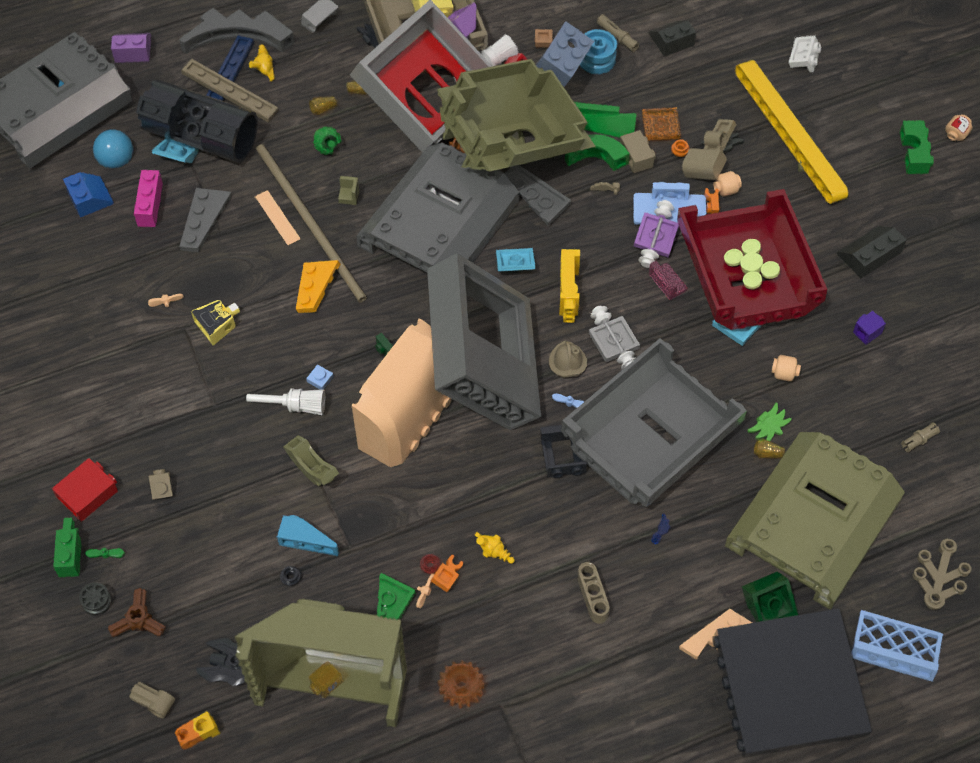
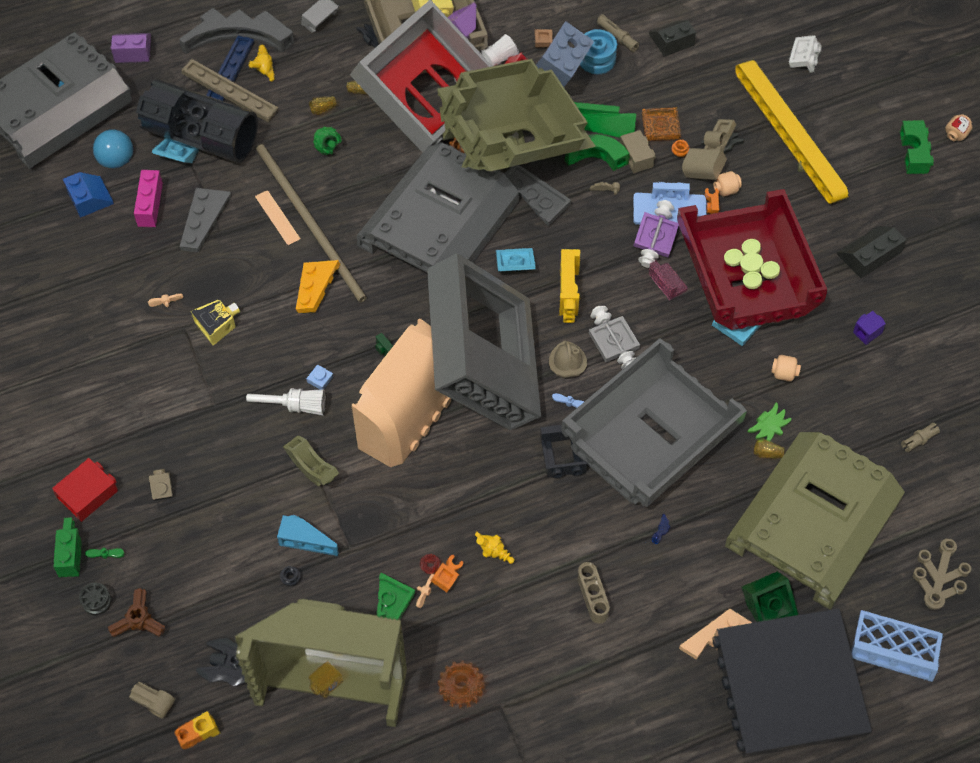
(349, 190): olive panel -> none

